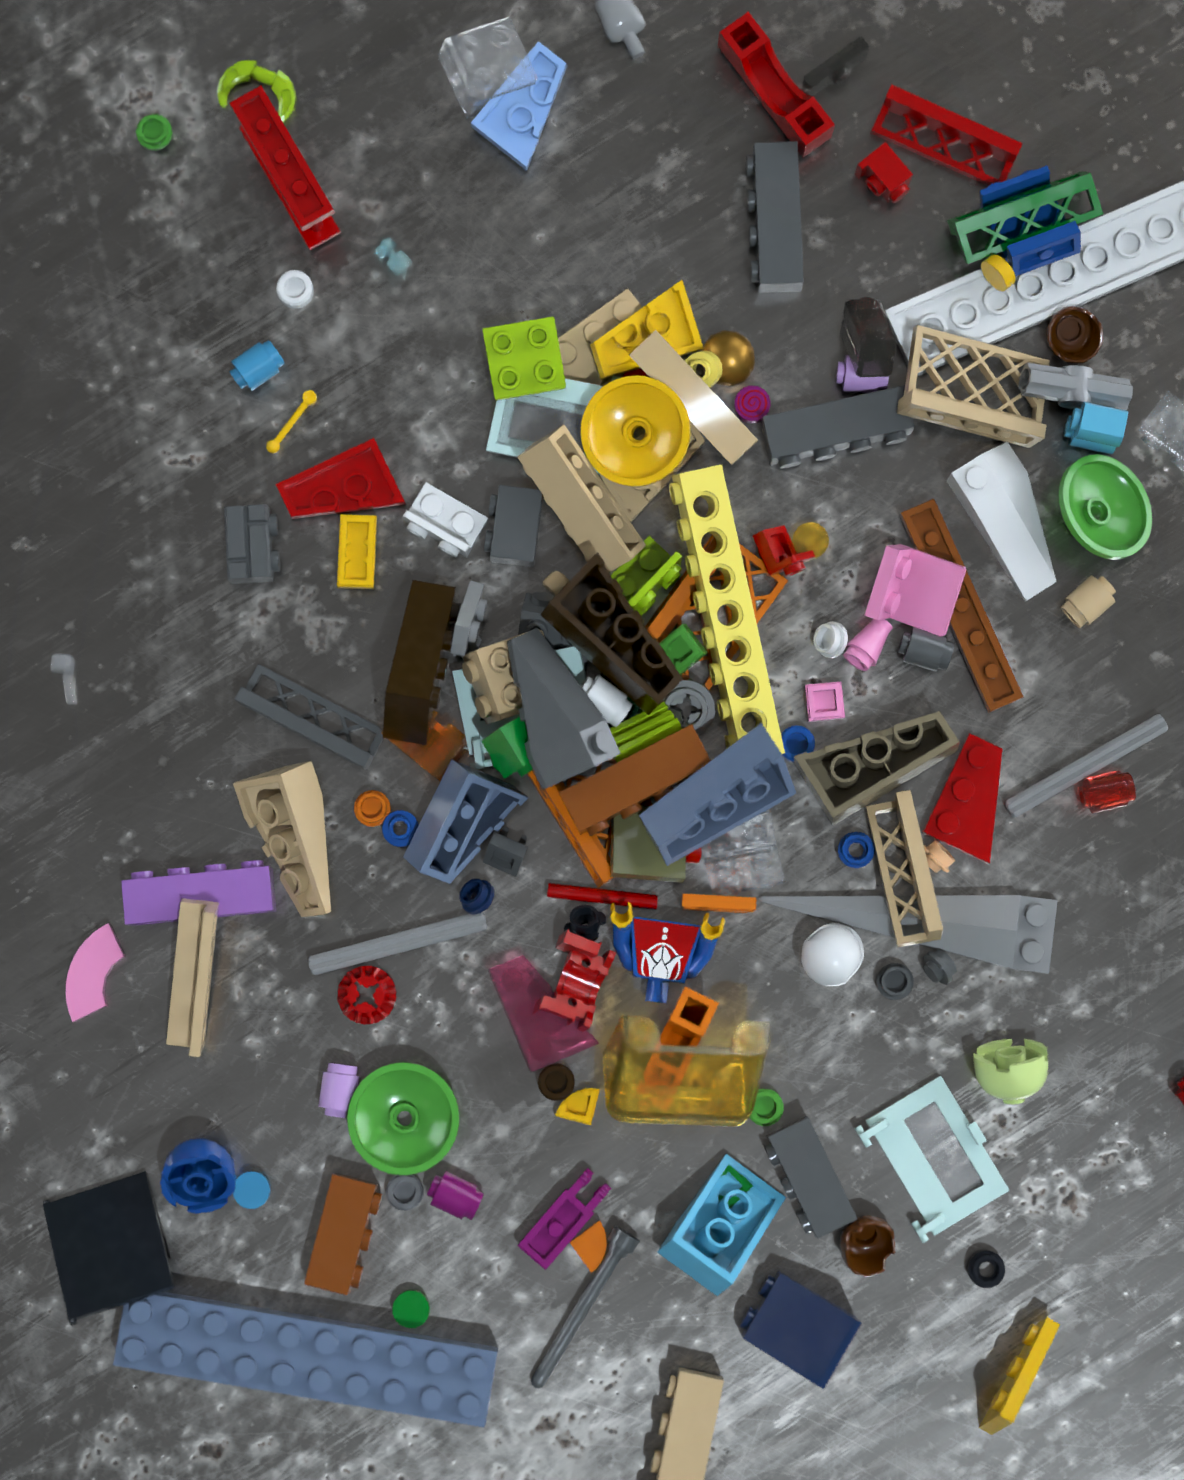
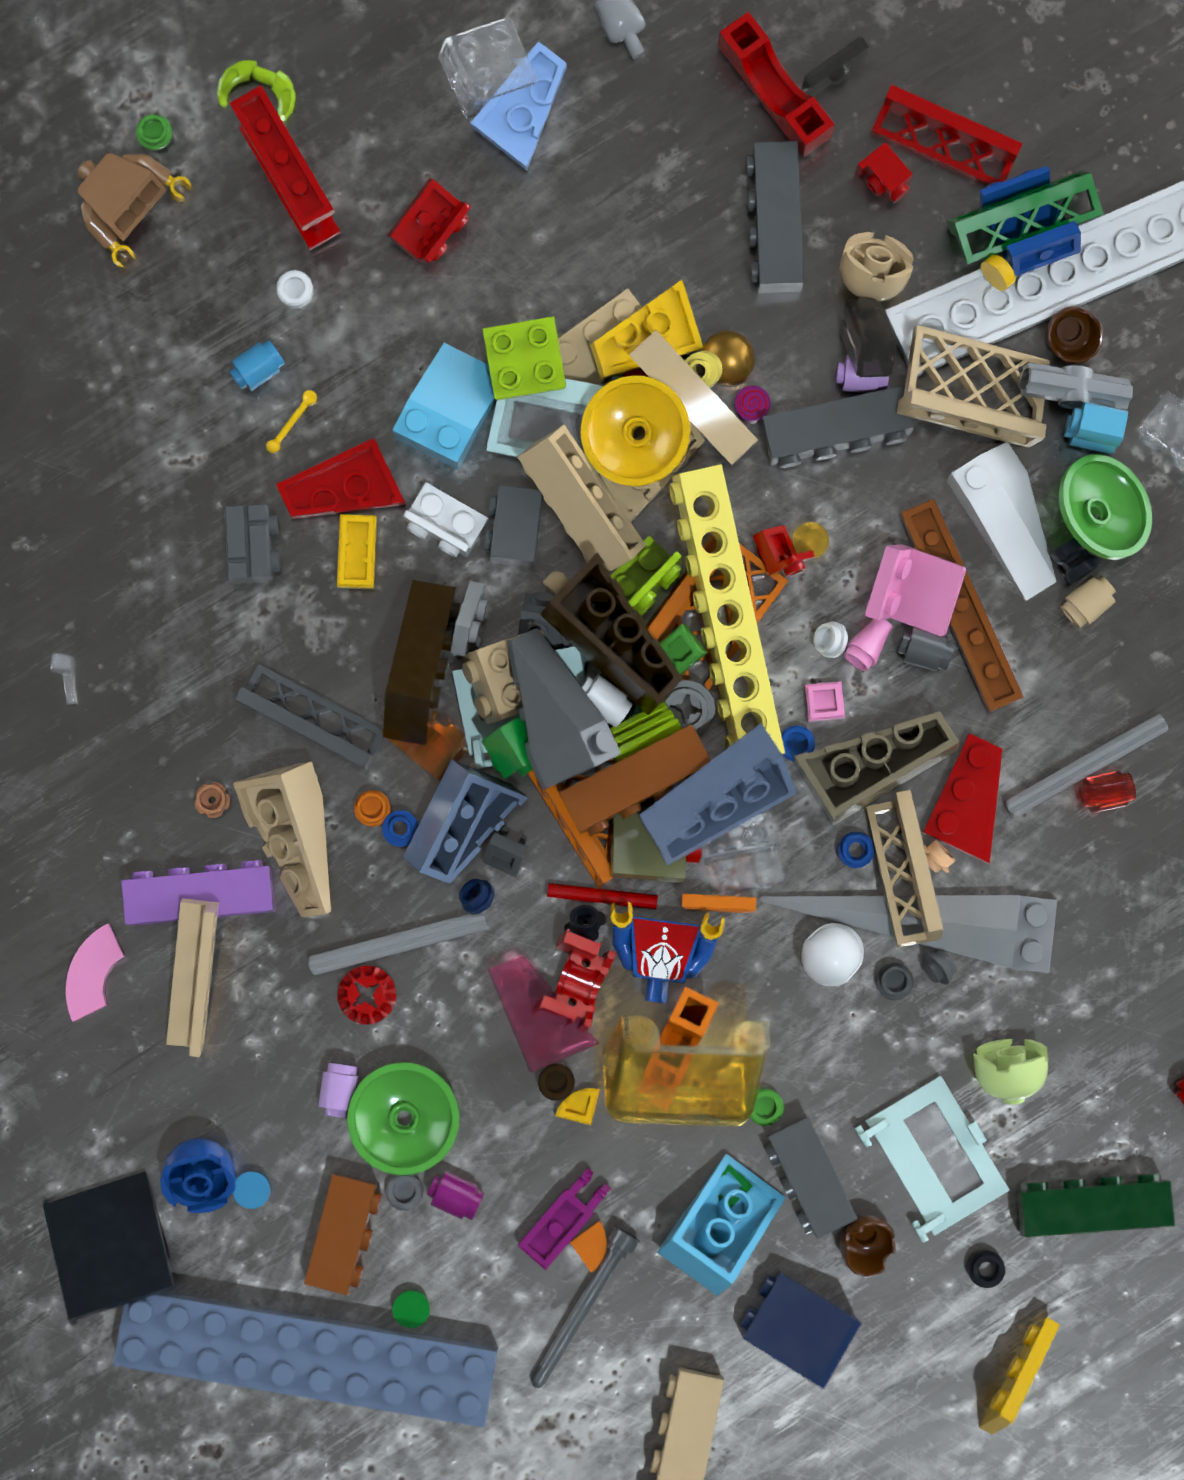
(120, 195): none -> medium nougat torso
(202, 800): none -> nougat plate
(398, 261): clear light blue piece -> none
(429, 222): none -> red bracket
(447, 407): none -> medium azure slope
(875, 266): none -> tan cylinder
(1069, 553): none -> black wheel
(1095, 1207): none -> dark green brick

